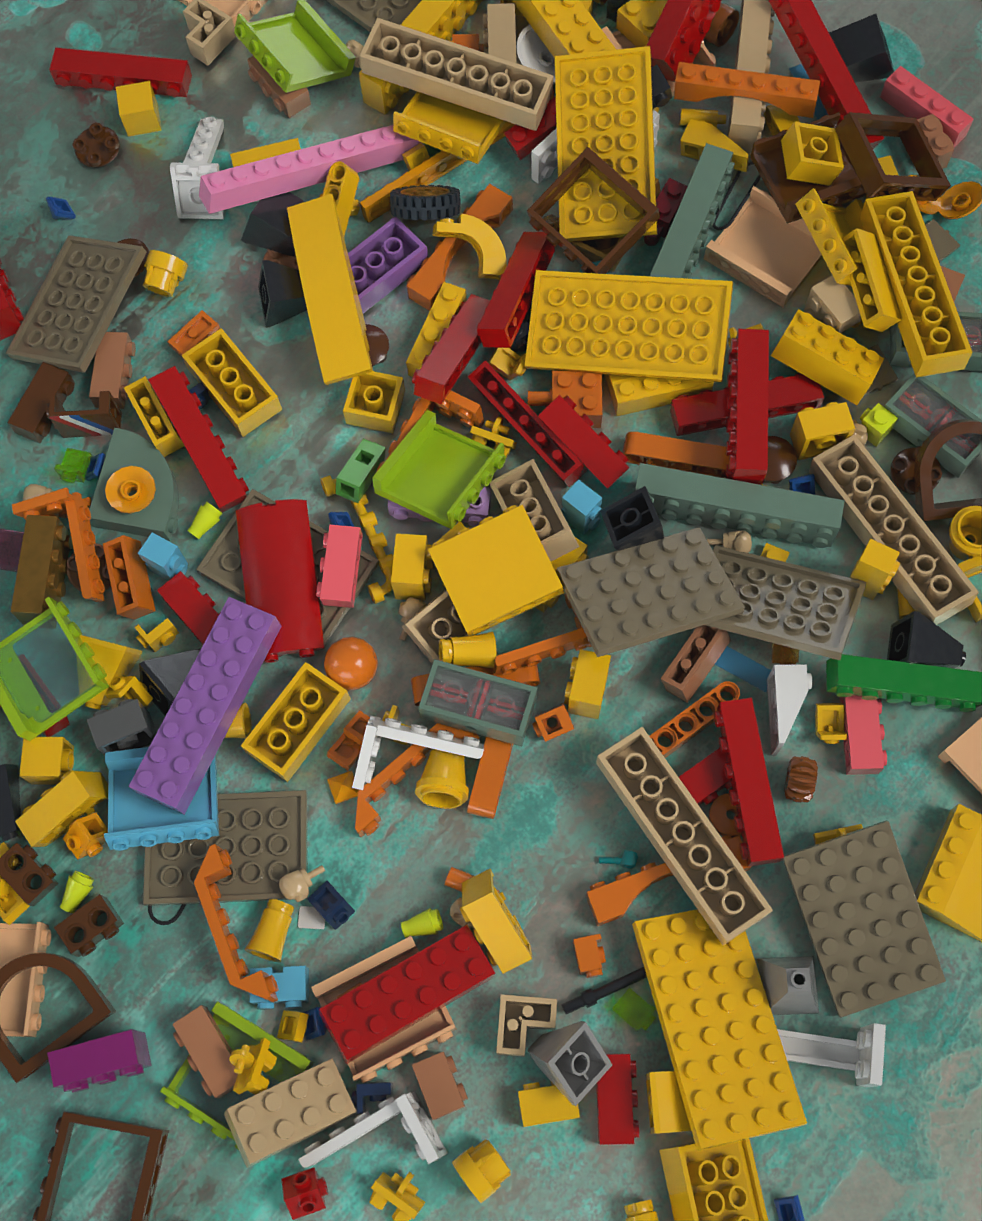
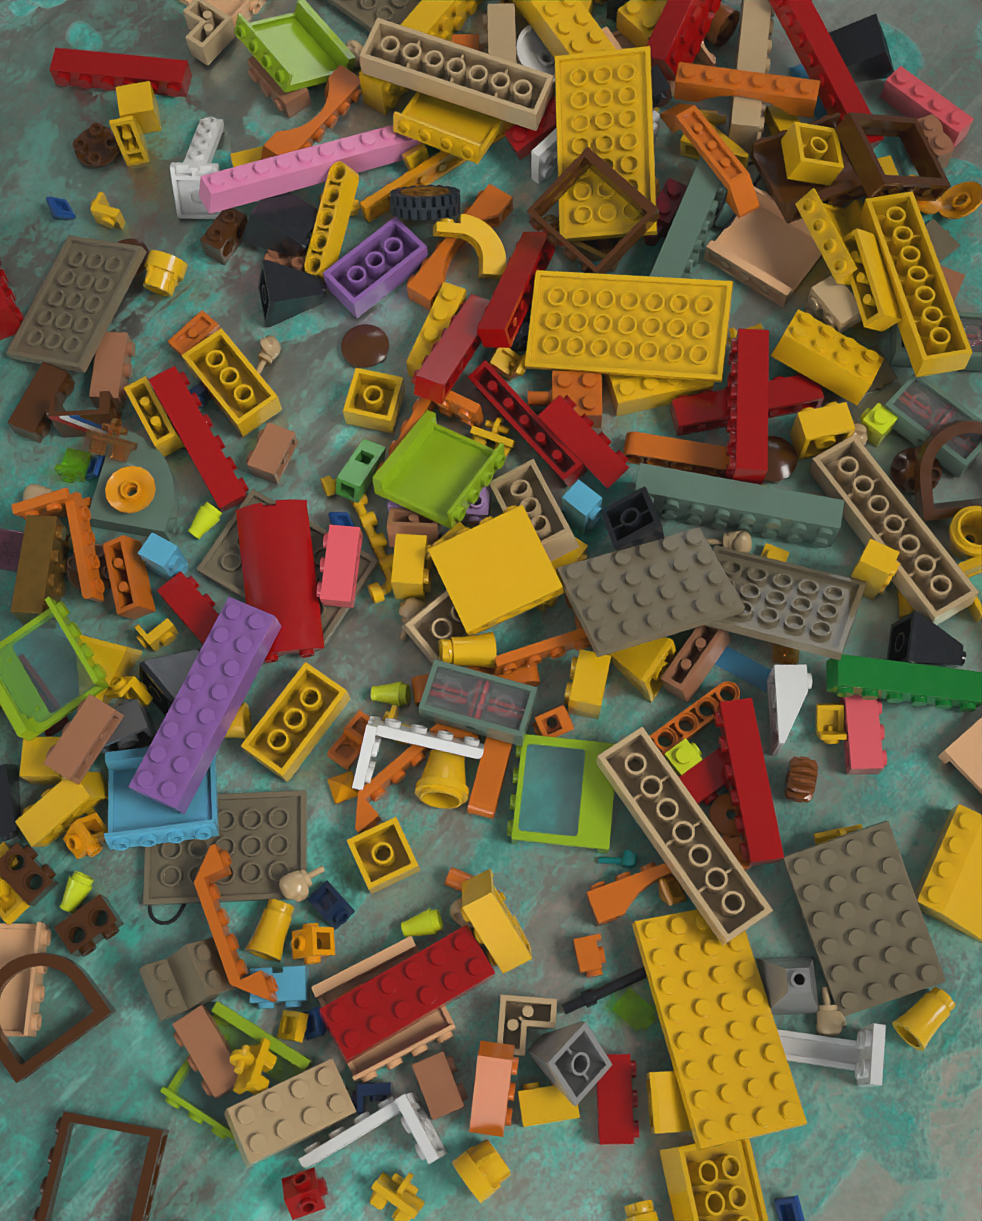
(83, 739): none -> nougat brick
(99, 1061): magenta brick -> none
(106, 215): none -> yellow bracket
(121, 447): none -> clear orange hips
(130, 140): none -> yellow slope
(186, 979): none -> dark tan bracket
(224, 235): none -> reddish brown brick
(269, 352): none -> tan piece
(272, 453): none -> nougat brick
(310, 918): white sticker -> none
(313, 943): none -> light orange brick
(329, 290): yellow slope -> none
(340, 91): none -> orange arch
(351, 663): orange piece -> none
(383, 855): none -> yellow brick
(392, 693): none -> neon yellow cone
(409, 522): none -> nougat brick
(493, 1088): none -> orange brick
(561, 794): none -> panel
(645, 665): none -> yellow slope
(671, 891): none -> light orange slope
(683, 757): none -> neon yellow brick
(719, 157): none -> orange slope
(803, 484): blue slope -> none
(829, 1020): none -> tan piece
(924, 1018): none -> yellow plant

